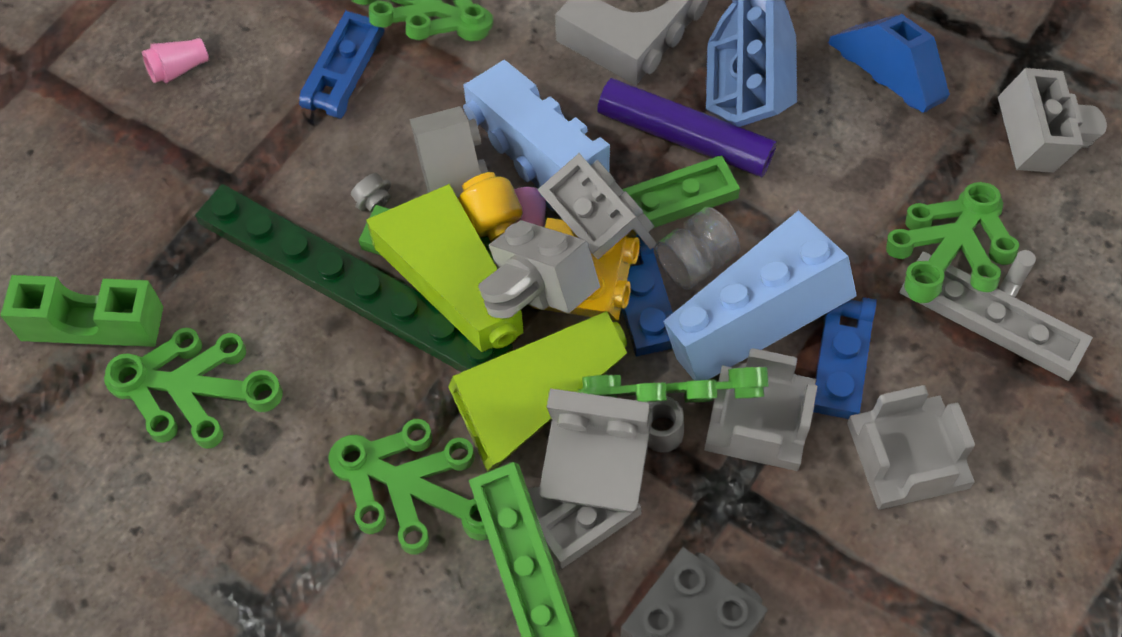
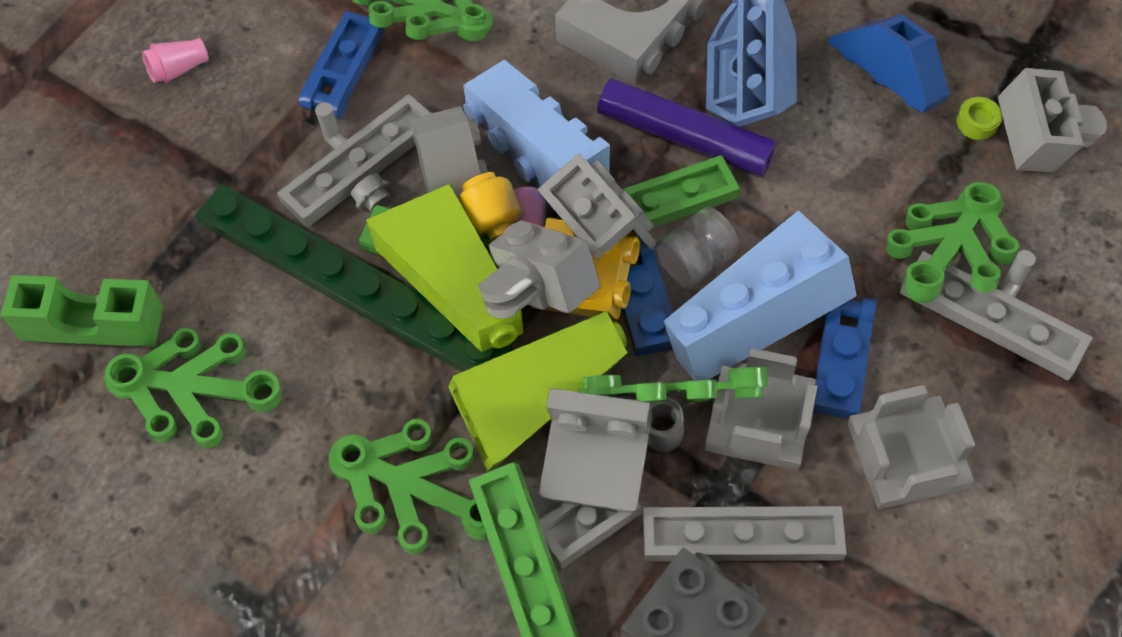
(351, 160): none -> light grey plate
(745, 533): none -> light grey plate
(979, 118): none -> lime tile

